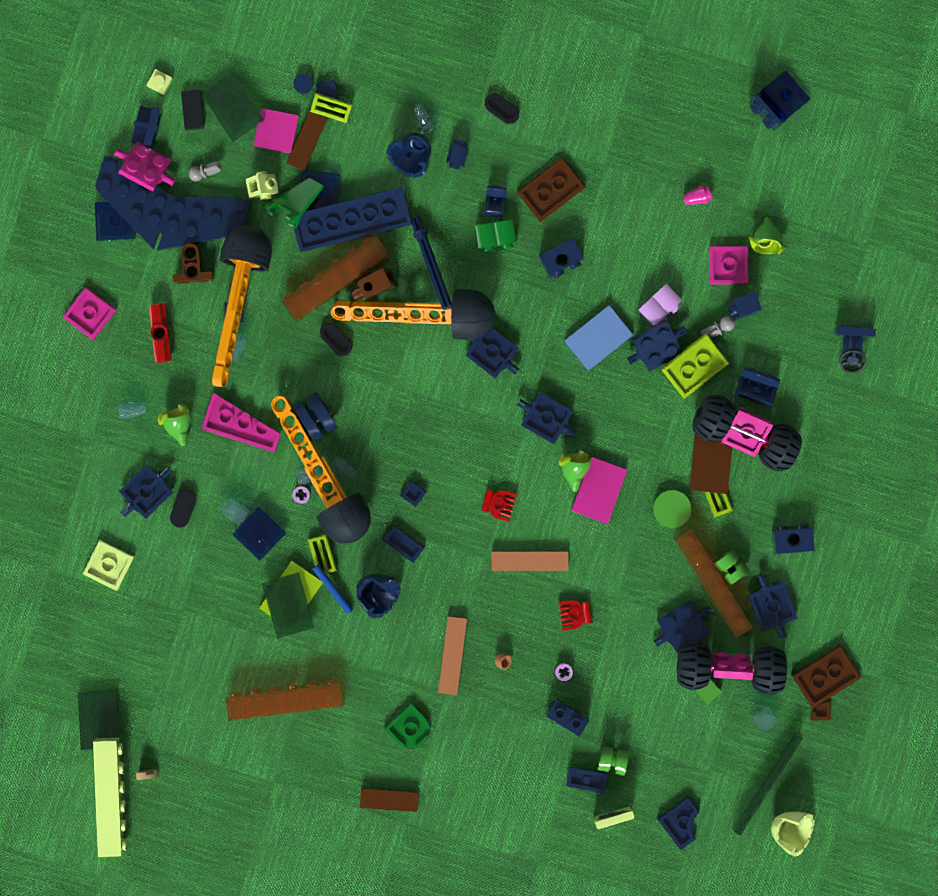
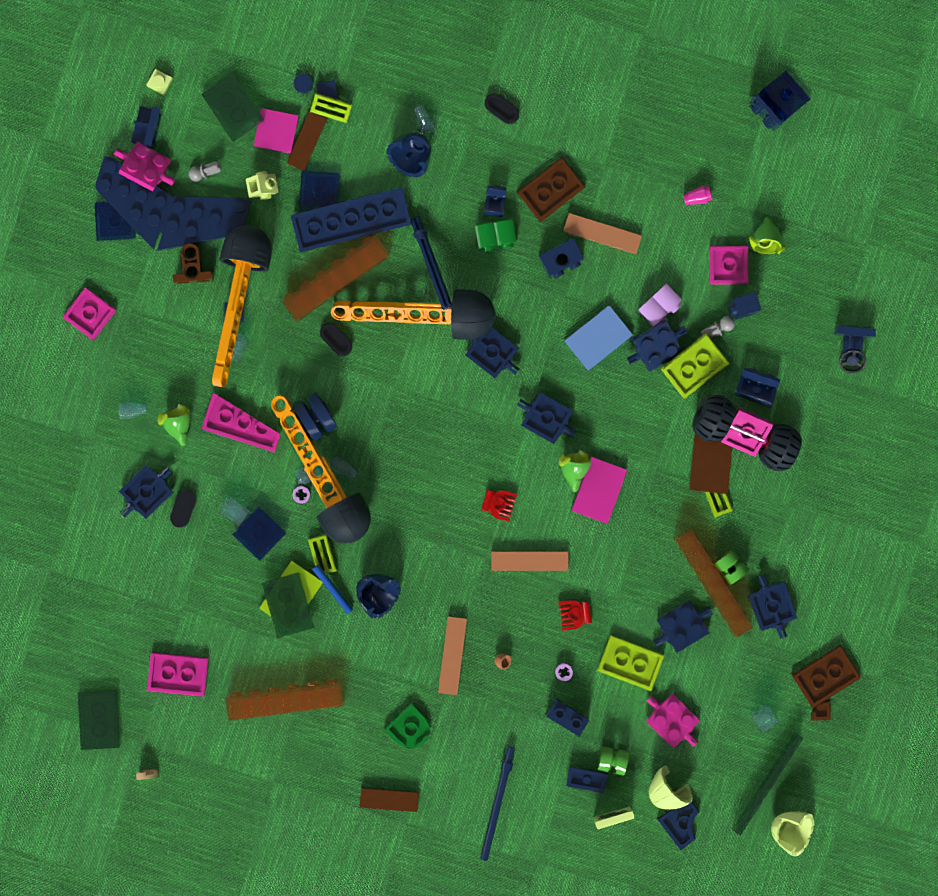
(108, 565): yellowish green tile -> none
(109, 797): yellowish green brick -> none
(158, 320): red piece -> none
(177, 674): none -> dark pink tile
(192, 110): black tile -> none
(295, 201): green flag -> none
(381, 281): reddish brown torso -> none
(403, 543): dark blue tile -> none
(413, 493): dark blue tile -> none
(457, 154): dark blue brick -> none
(506, 766): none -> dark blue bar
(602, 233): none -> nougat tile
(630, 663): none -> lime tile
(663, 796): none -> yellowish green hair
(672, 509): bright green tile -> none
(672, 720): none -> dark pink plate
(709, 692): bright green tile -> none
(766, 671): black plate -> none
(804, 543): dark blue brick -> none

